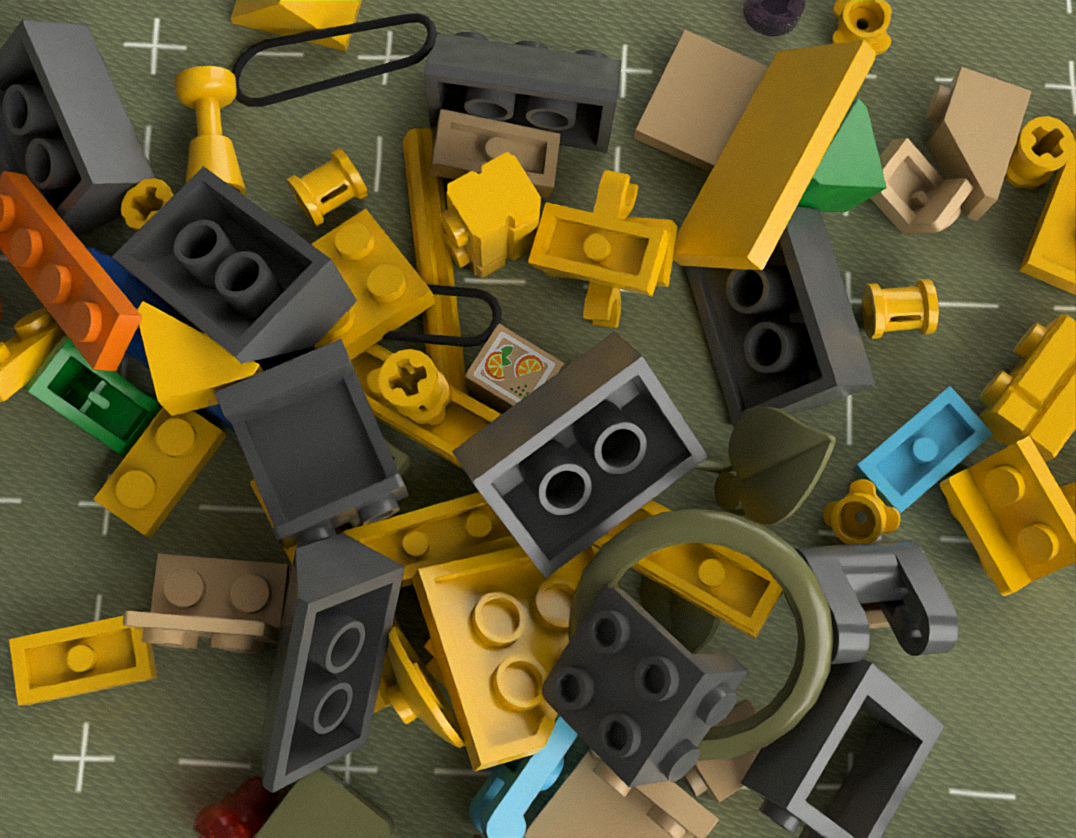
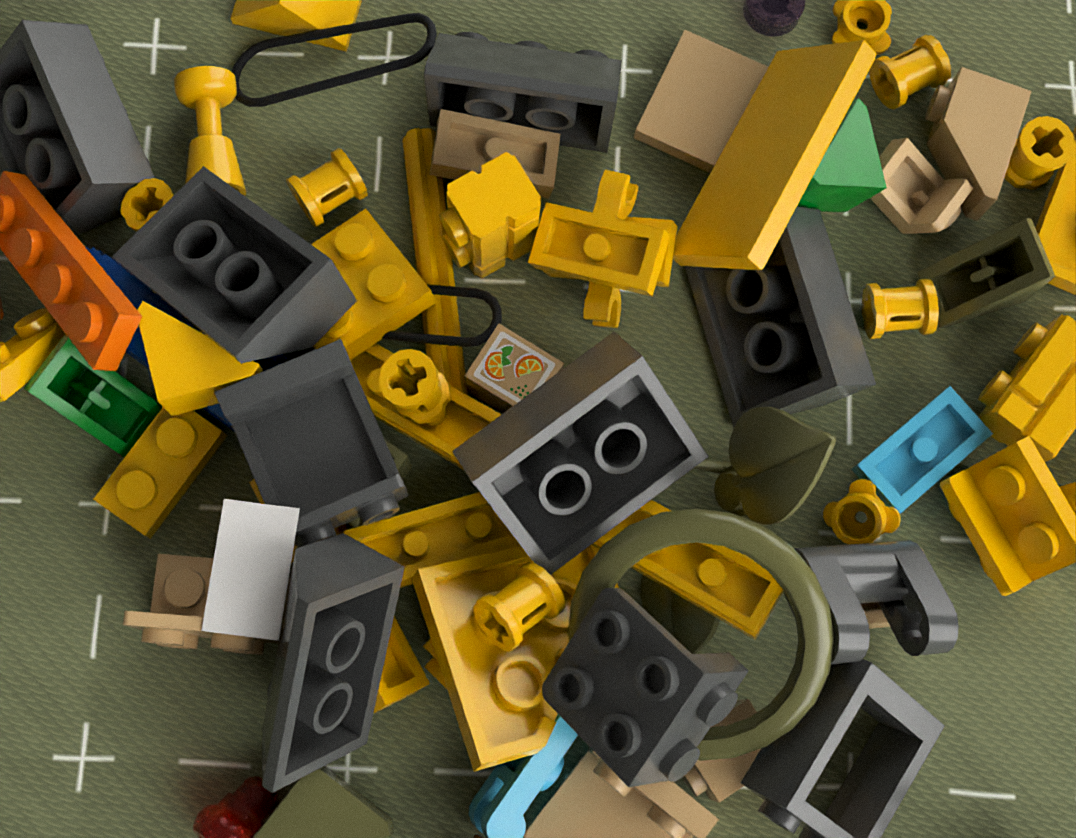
(79, 660): yellow plate -> none
(250, 569): none -> white sticker
(417, 693): yellow dish -> none
(519, 606): none -> yellow bush
(910, 71): none -> yellow bush
(990, 274): none -> olive slope

